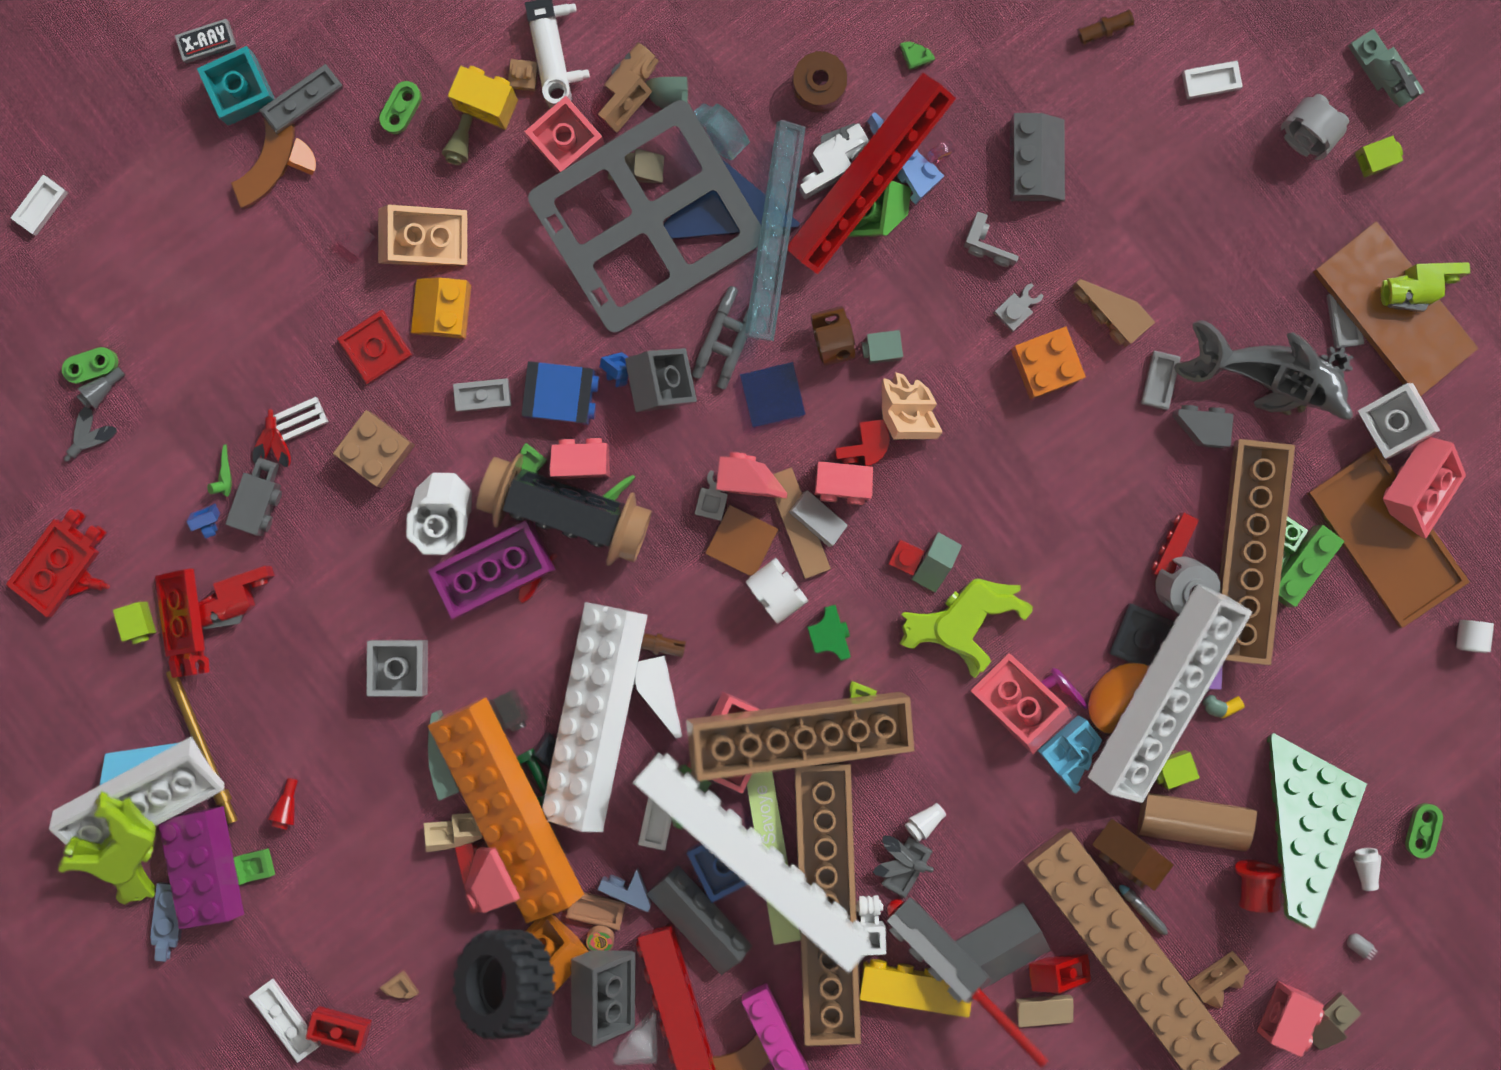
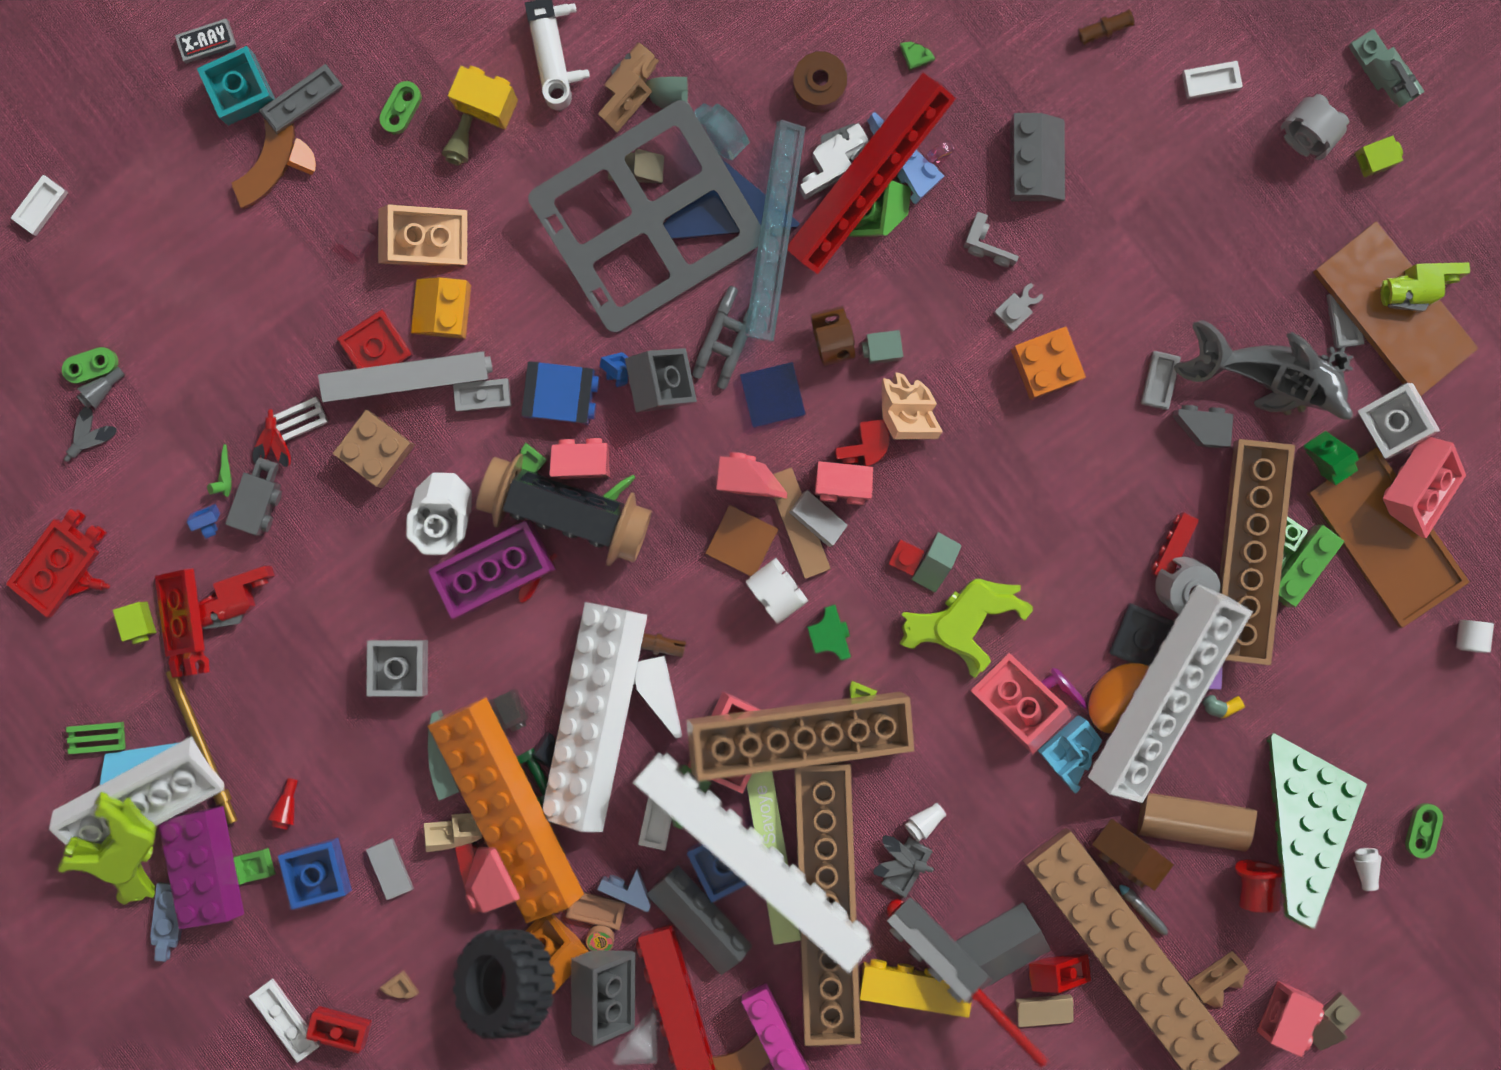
(73, 740): none -> bright green tile
(314, 873): none -> blue brick
(389, 869): none -> light grey tile
(404, 376): none -> light grey brick
(523, 75): medium nougat tile -> none
(564, 135): coral brick -> none
(711, 501): light grey plate -> none
(869, 912): white brick -> none
(1120, 314): medium nougat slope -> none
(1178, 770): lime brick -> none
(1332, 457): none -> green brick
(1360, 945): light grey piece -> none

